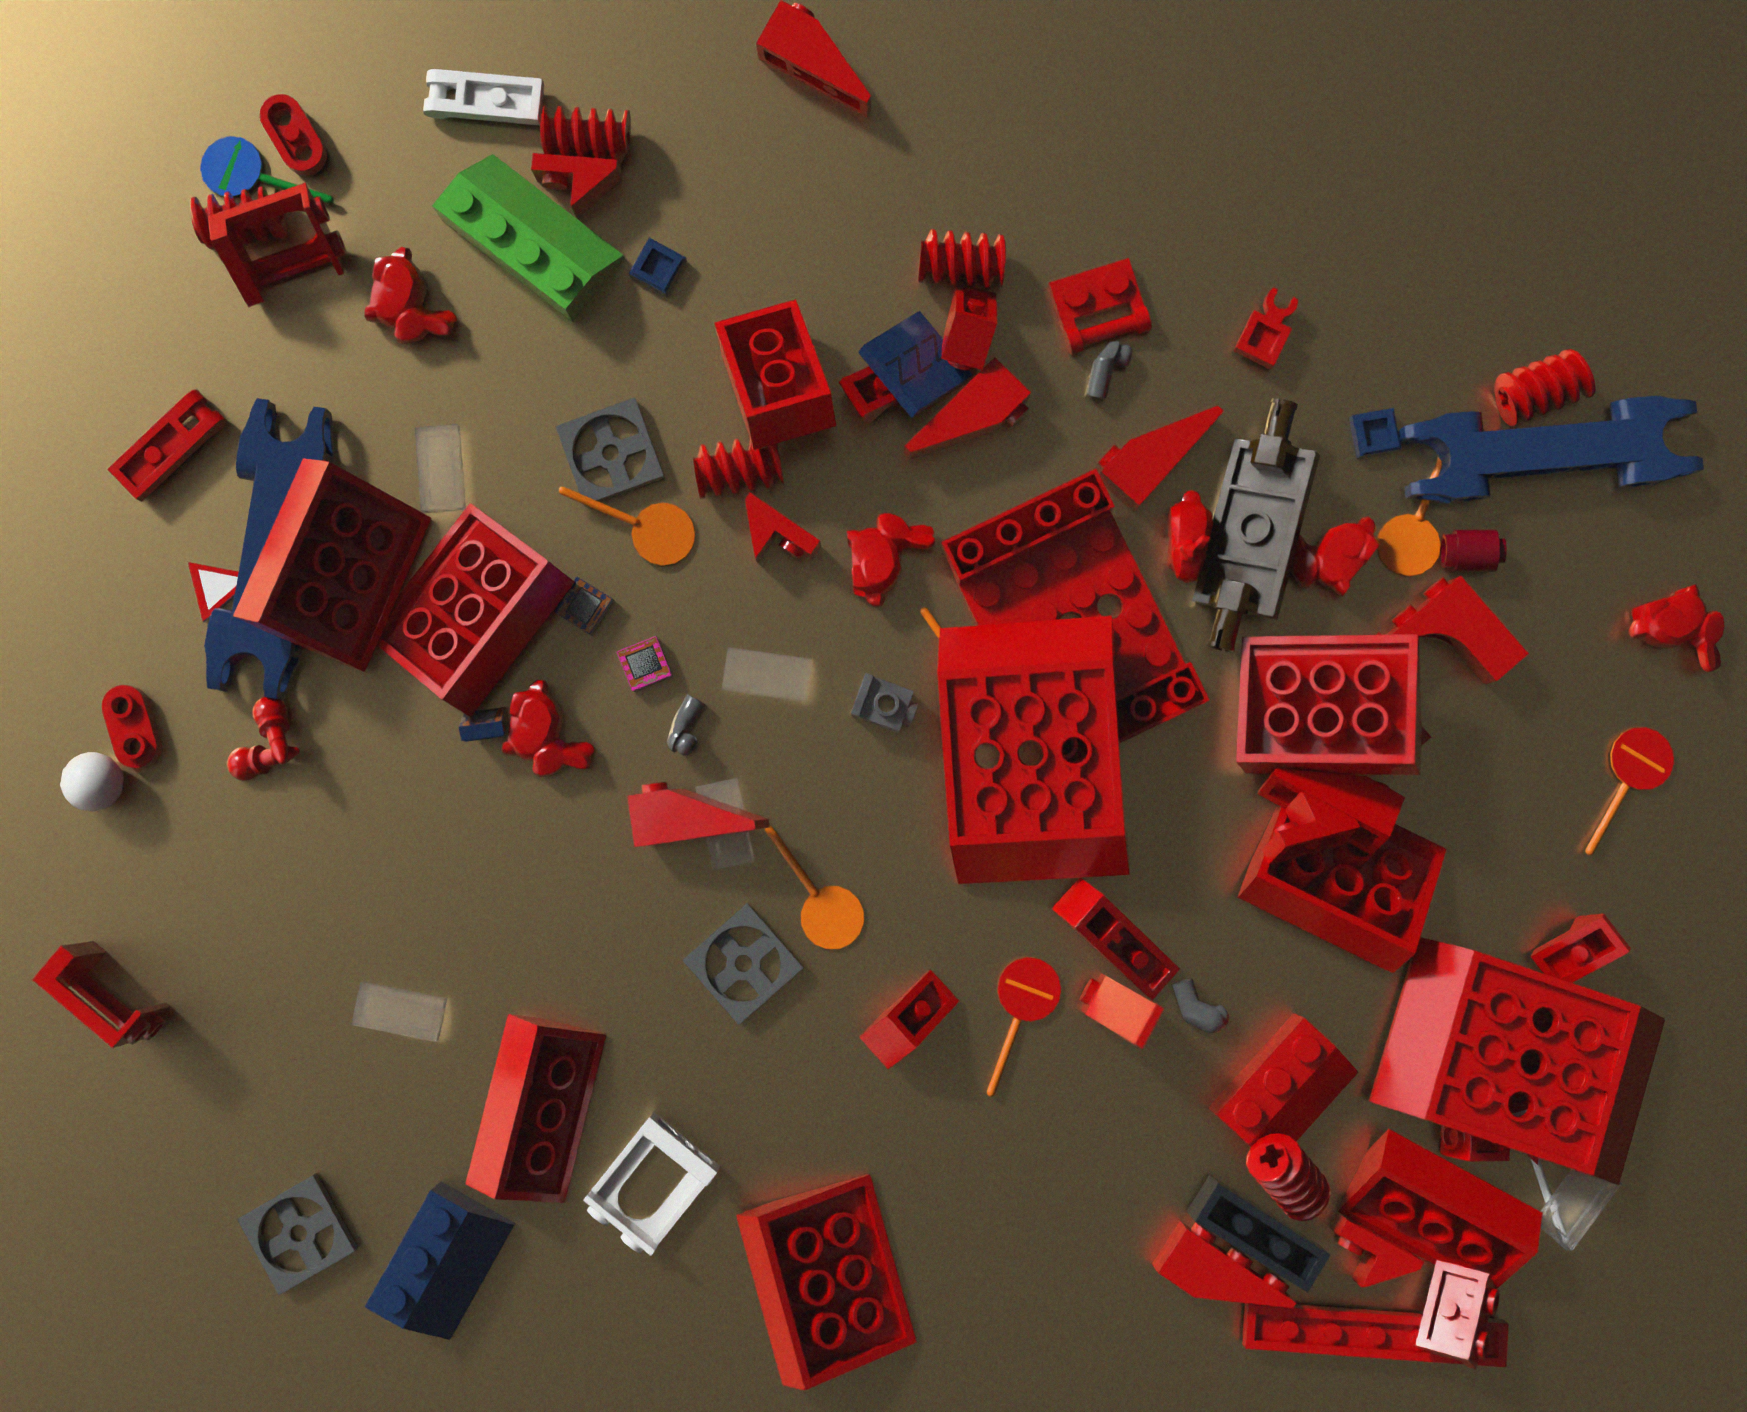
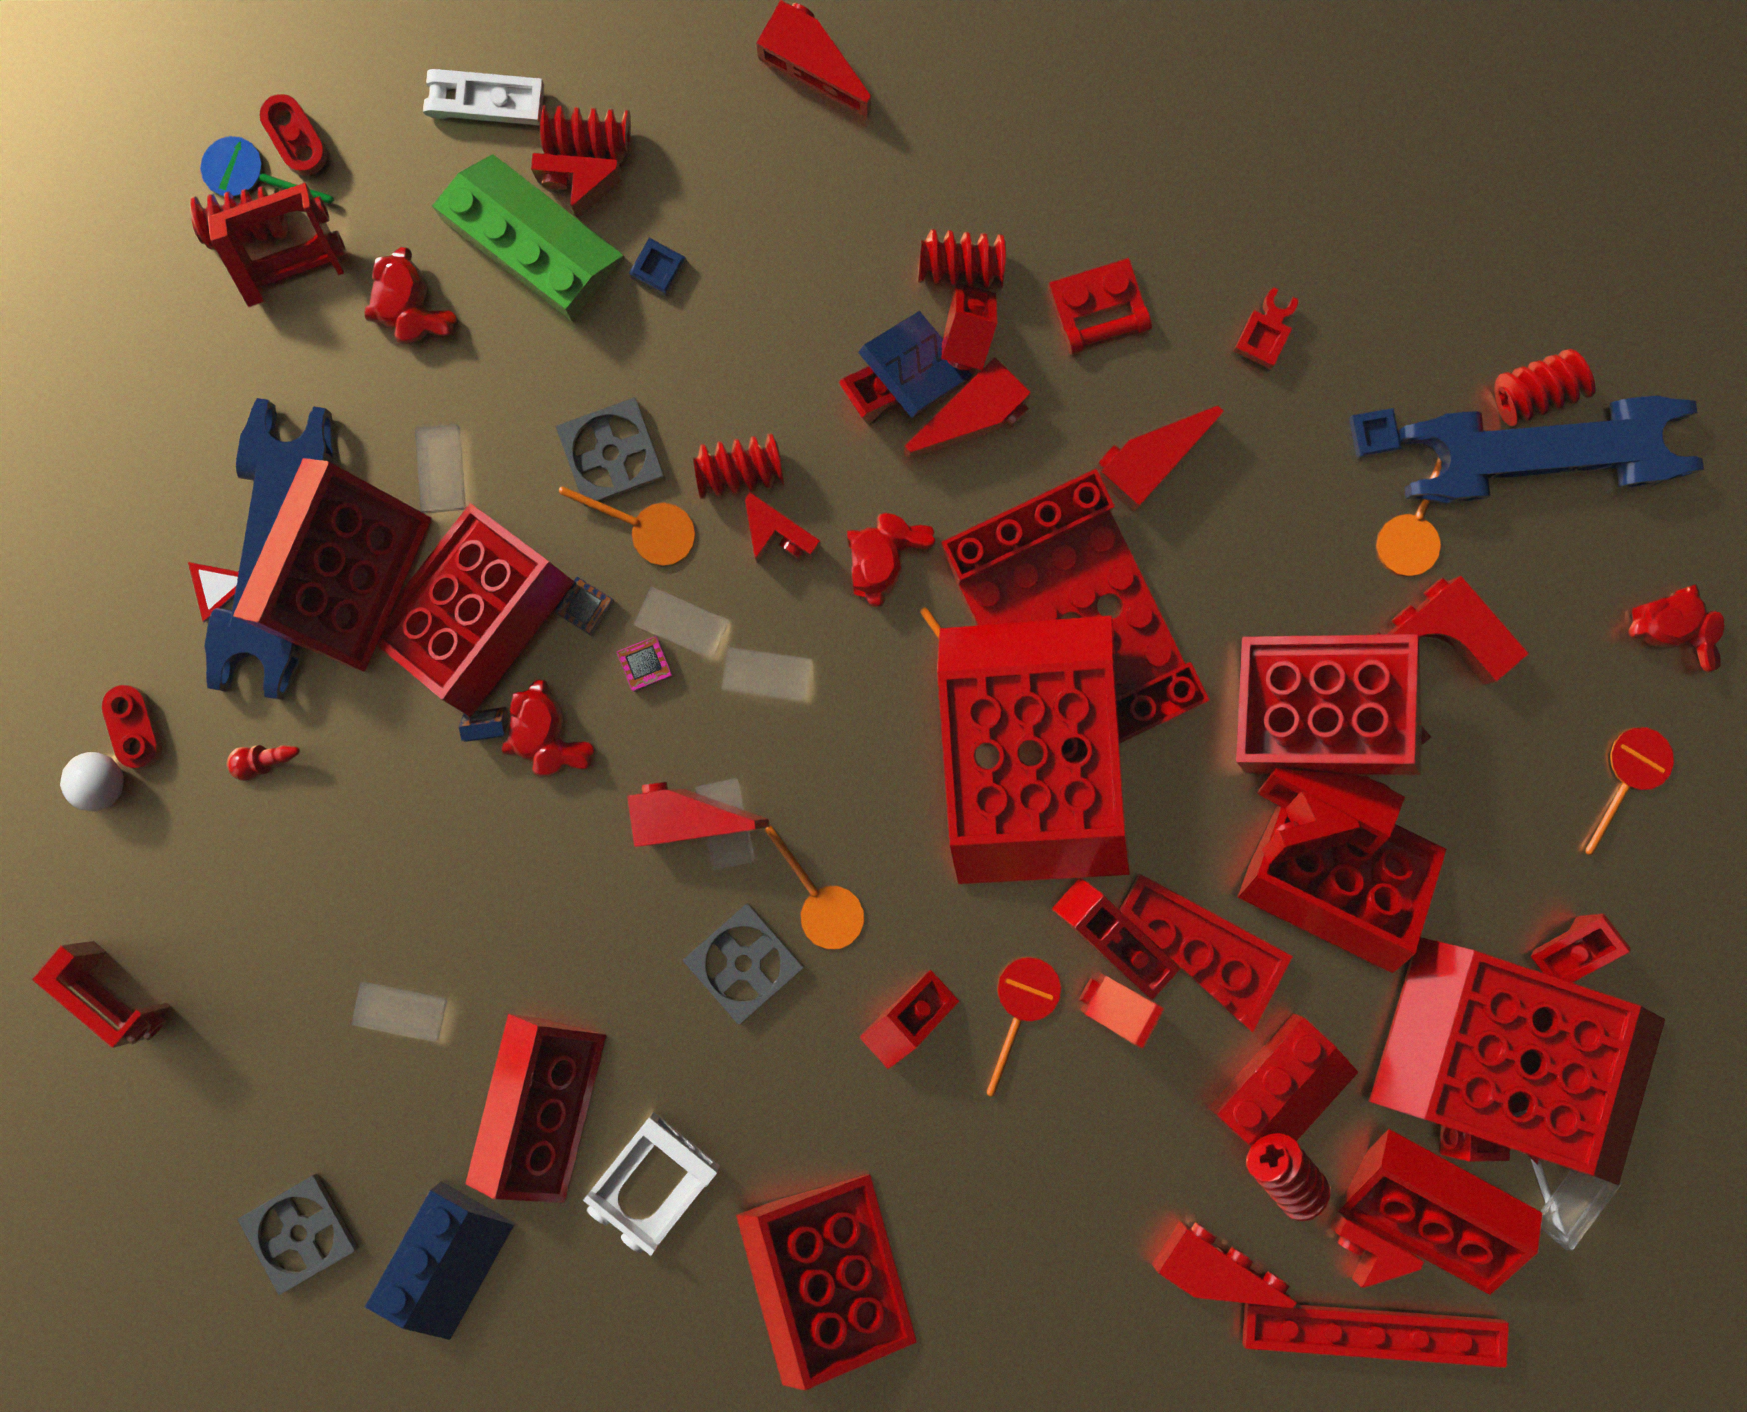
(166, 445): red plate -> none
(272, 723): red bar -> none
(679, 735): dark grey arm -> none
(681, 623): none -> clear tile
(775, 374): red brick -> none
(867, 707): flat silver brick -> none
(1103, 367): dark grey arm -> none
(1189, 534): red animal -> none
(1197, 1013): dark grey arm -> none
(1215, 953): none -> red wing
(1256, 527): plate -> none
(1258, 1233): black brick -> none
(1335, 556): red animal -> none
(1458, 1313): bracket -> none
(1472, 550): dark red brick -> none

